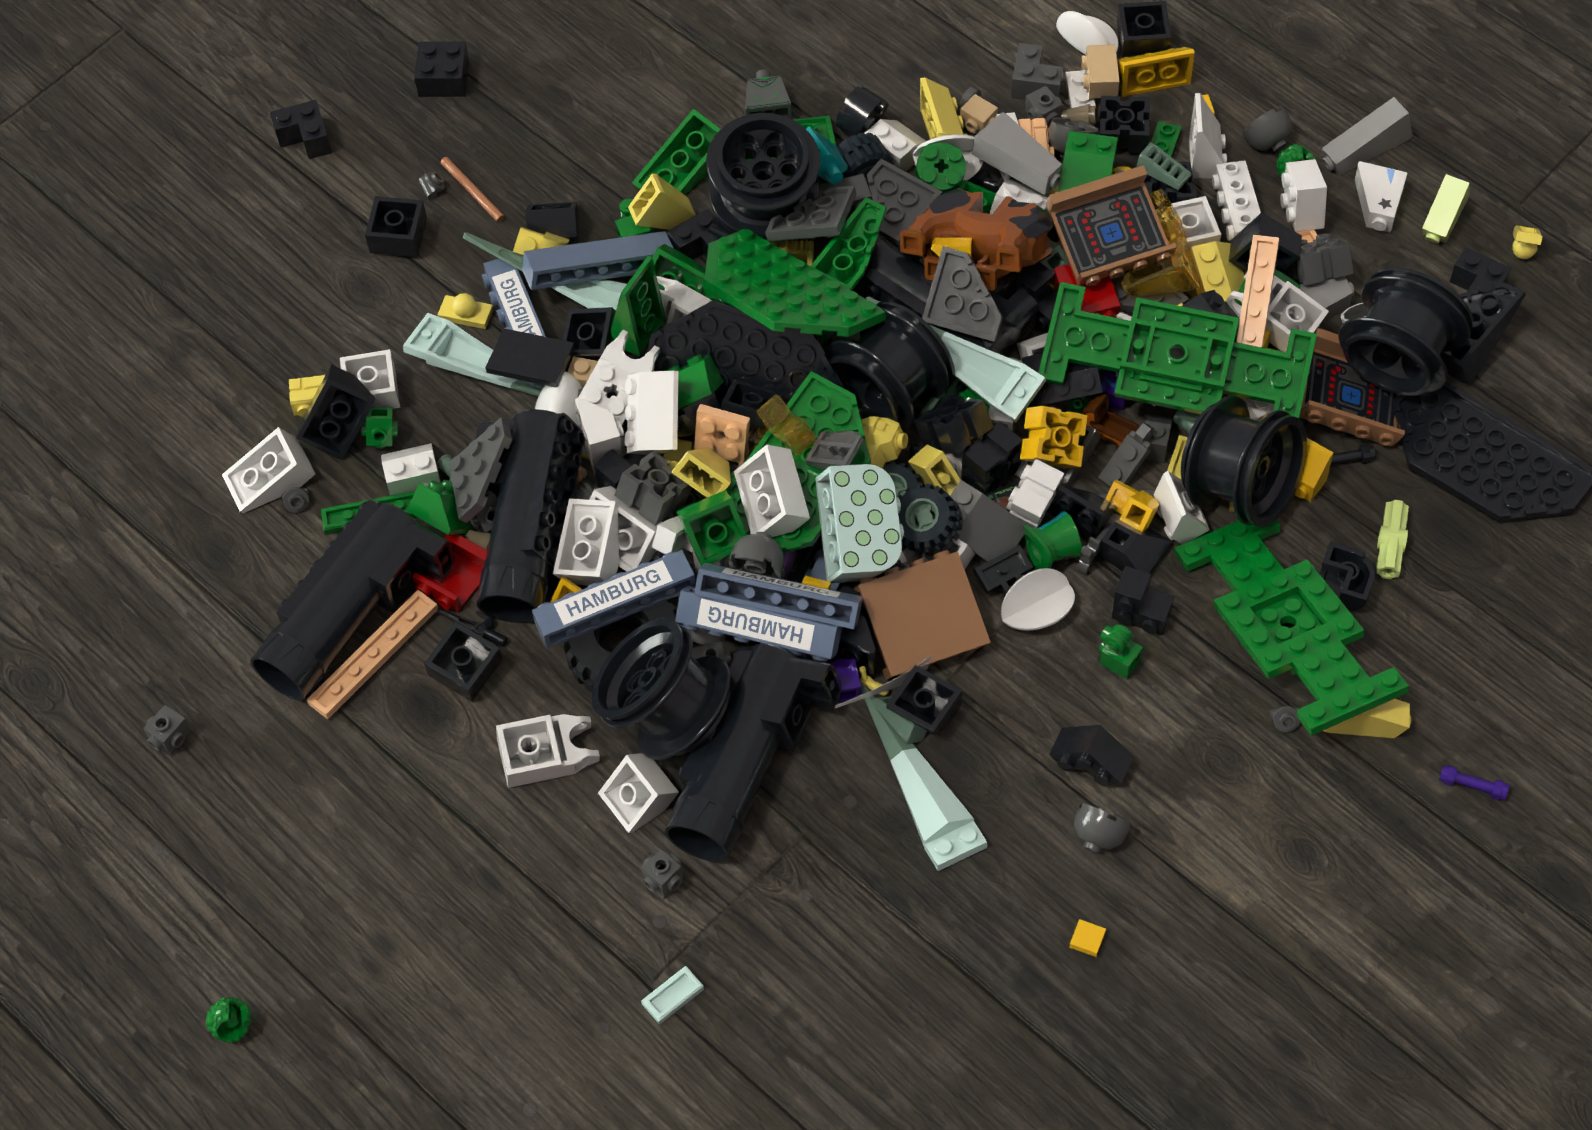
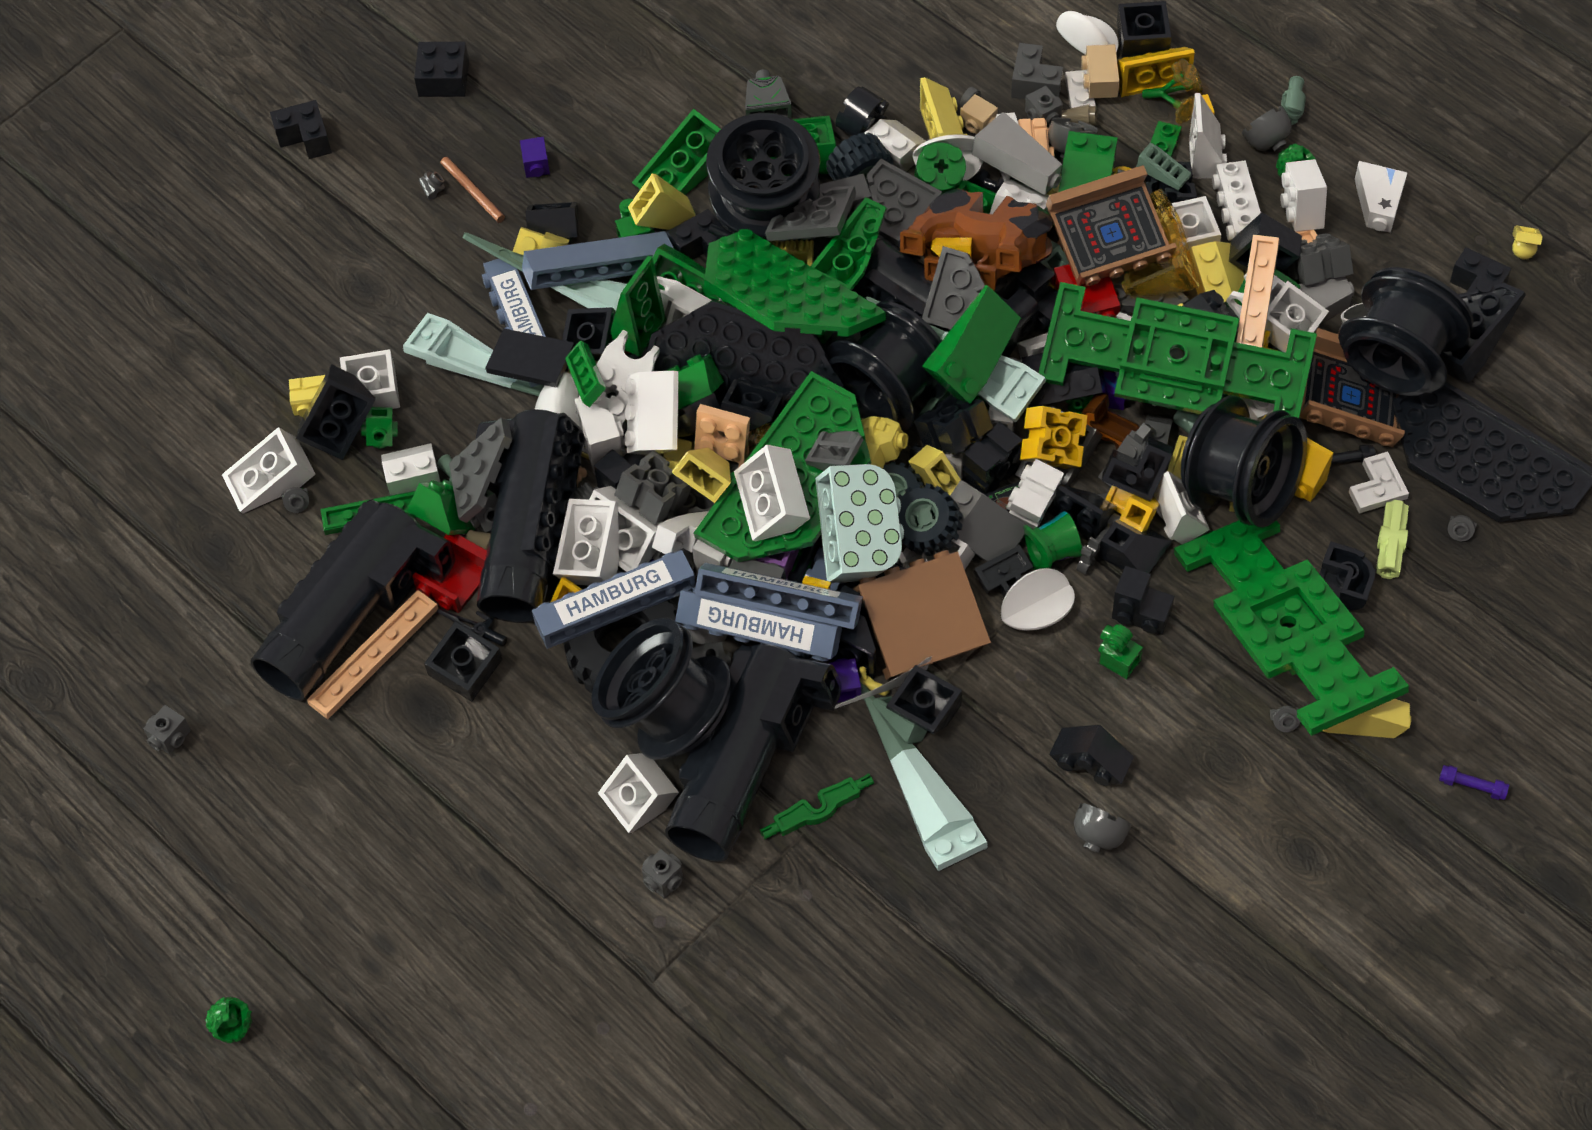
(396, 226): black brick -> none
(466, 311): light yellow tile -> none
(534, 157): none -> dark purple brick
(550, 746): white brick -> none
(585, 373): none -> green tile
(672, 995): light aqua tile -> none
(712, 527): green slope -> none
(758, 555): dark grey cylinder -> none
(785, 426): clear yellow slope -> none
(804, 814): none -> green piece
(831, 161): teal torso -> none
(973, 346): none -> green slope
(1087, 938): yellow tile -> none
(1126, 121): black brick -> none
(1139, 475): none -> black brick
(1190, 80): none -> clear yellow plant
(1294, 99): none -> sand green arm
(1369, 138): light grey slope -> none
(1383, 486): none -> white plate
(1446, 209): yellowish green slope -> none
(1461, 527): none -> dark grey plate

